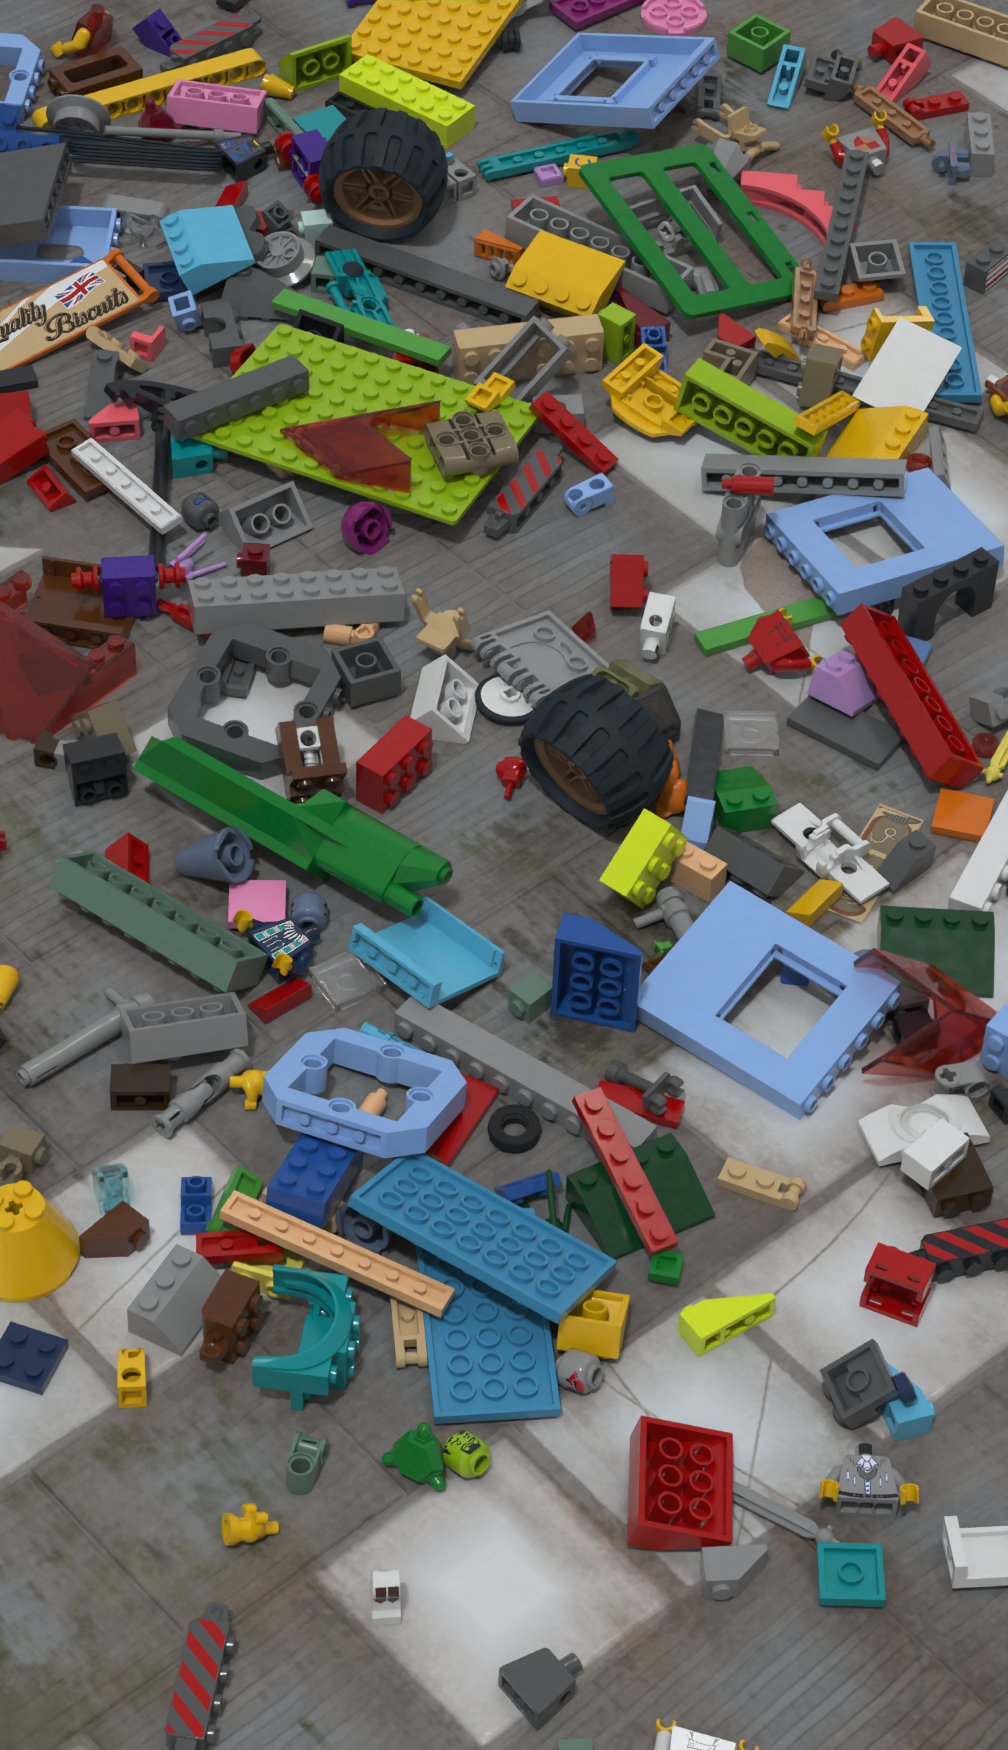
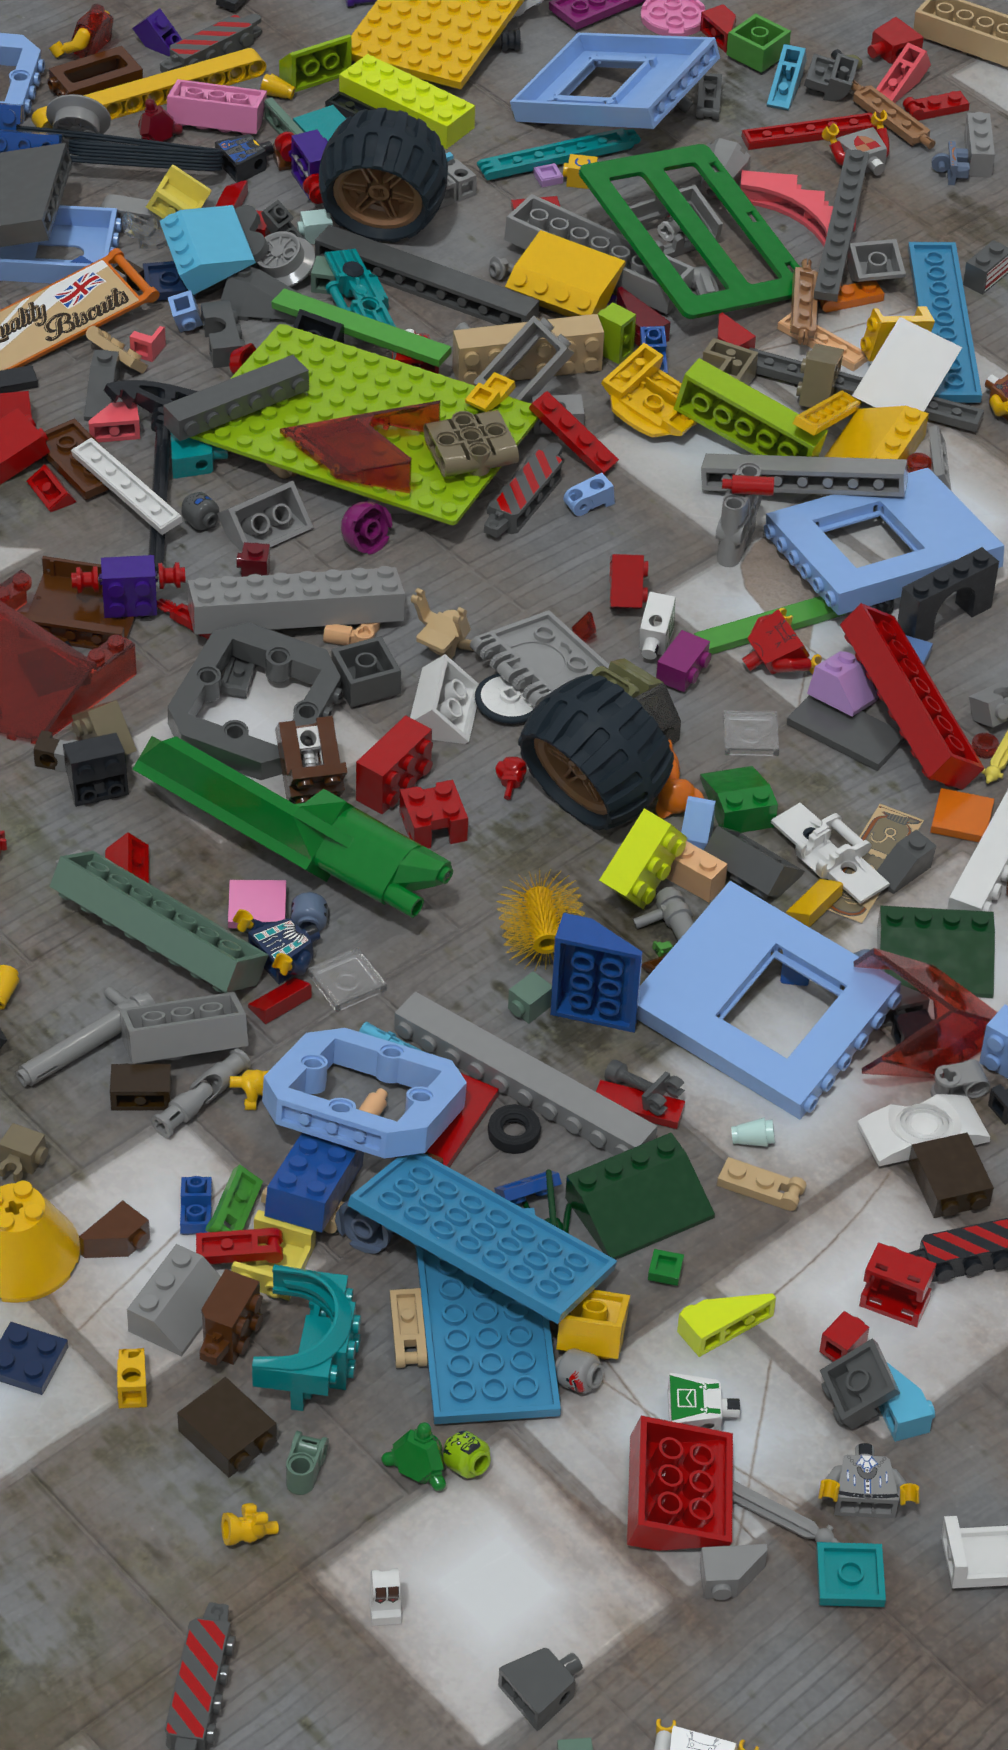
(110, 1186): clear light blue slope -> none
(177, 192): none -> light yellow panel
(185, 560): lavender plant -> none
(214, 135): light grey bar -> none
(218, 856): sand blue cone -> none
(227, 1427): none -> dark brown brick
(337, 1253): light nougat plate -> none
(429, 954): medium azure panel -> none
(433, 810): none -> red piece
(491, 245): orange slope -> none
(540, 916): none -> yellow piece
(625, 1171): red plate -> none
(683, 661): none -> magenta brick
(699, 1401): none -> torso
(704, 755): black tile -> none
(717, 23): none -> red slope
(739, 130): tan piece -> none
(755, 1133): none -> light aqua cone
(776, 344): yellow slope -> none
(803, 131): none -> red tile
(843, 1336): none -> red brick
(905, 1387): dark blue tile -> none
(934, 1153): white brick -> none

